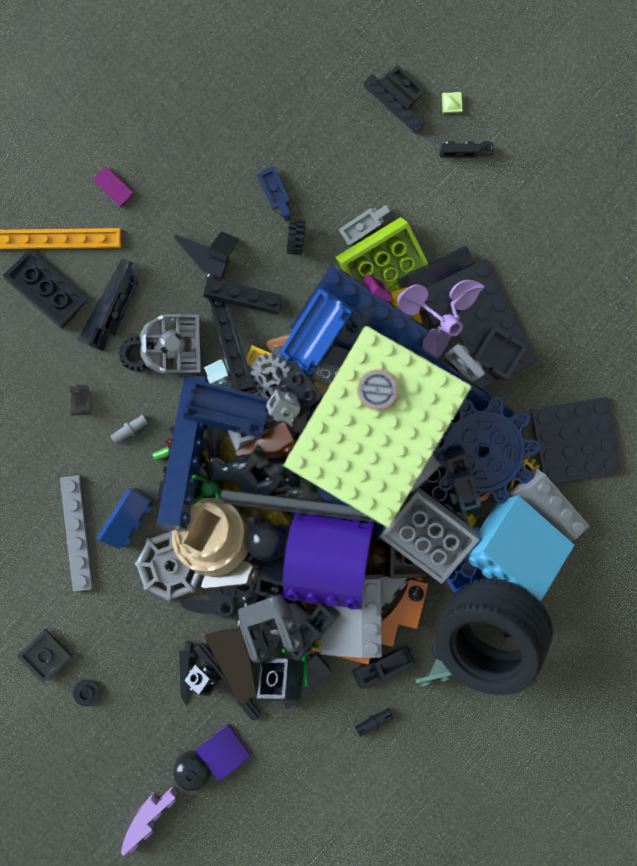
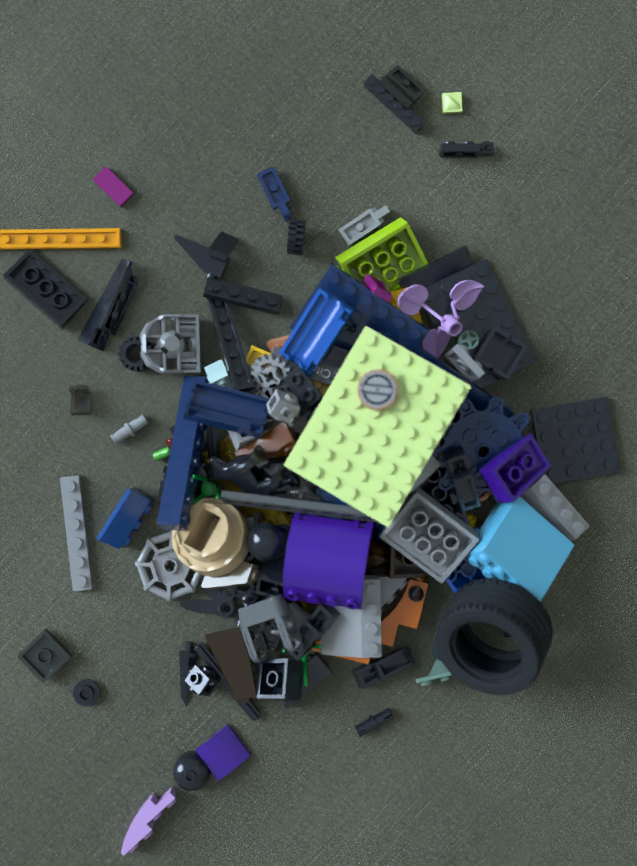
(472, 339): none -> sand green wheel
(515, 469): none -> dark purple slope

